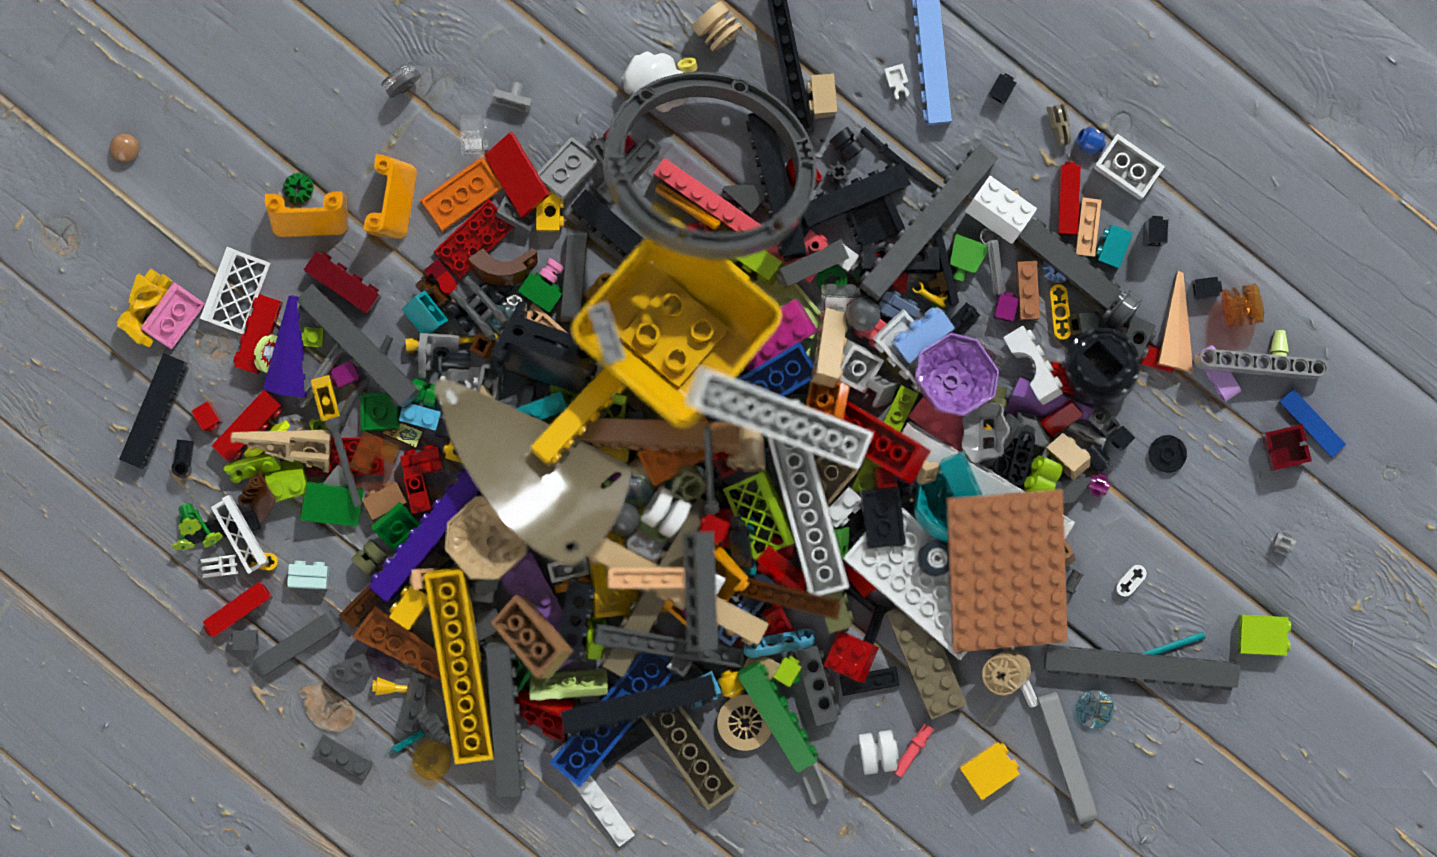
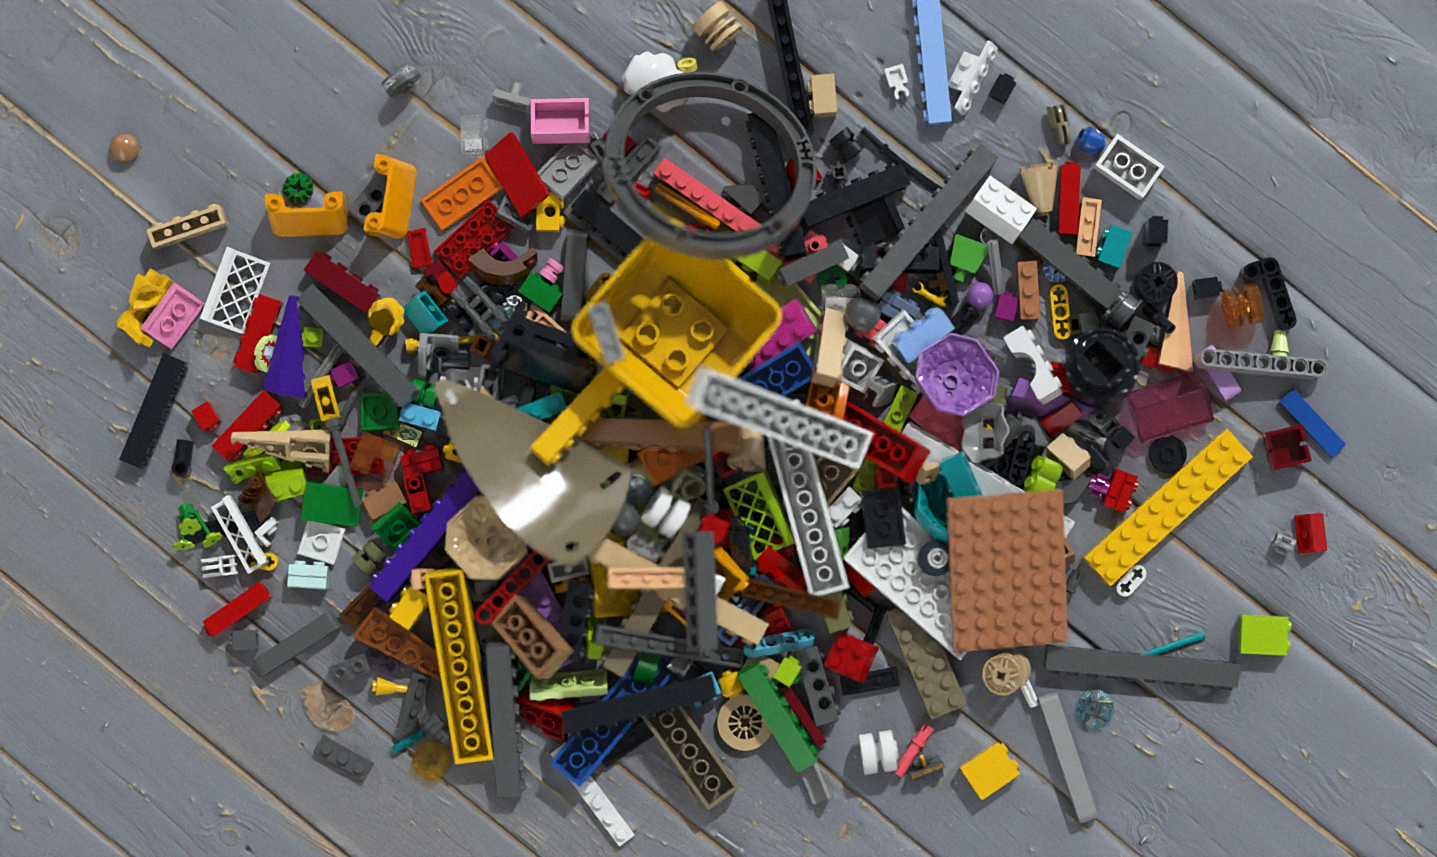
(187, 227): none -> tan brick
(267, 528): none -> white bracket
(321, 541): none -> white tile
(366, 199): none -> flat silver brick
(385, 318): none -> yellow hair
(419, 248): none -> red tile
(504, 593): none -> red beam
(507, 255): none -> magenta bracket
(560, 121): none -> bright pink piece
(642, 190): none -> red tile
(646, 667): none -> green slope
(802, 714): none -> dark red beam
(924, 766): none -> dark grey hips
(970, 74): none -> white bracket
(979, 295): none -> medium lavender piece
(1040, 185): none -> tan cone
(1120, 491): none -> red brick
(1146, 288): none -> black wheel
(1158, 318): none -> black pin
(1167, 507): none -> yellow brick
(1170, 407): none -> clear pink windscreen
(1273, 295): none -> black beam
(1310, 533): none -> red panel

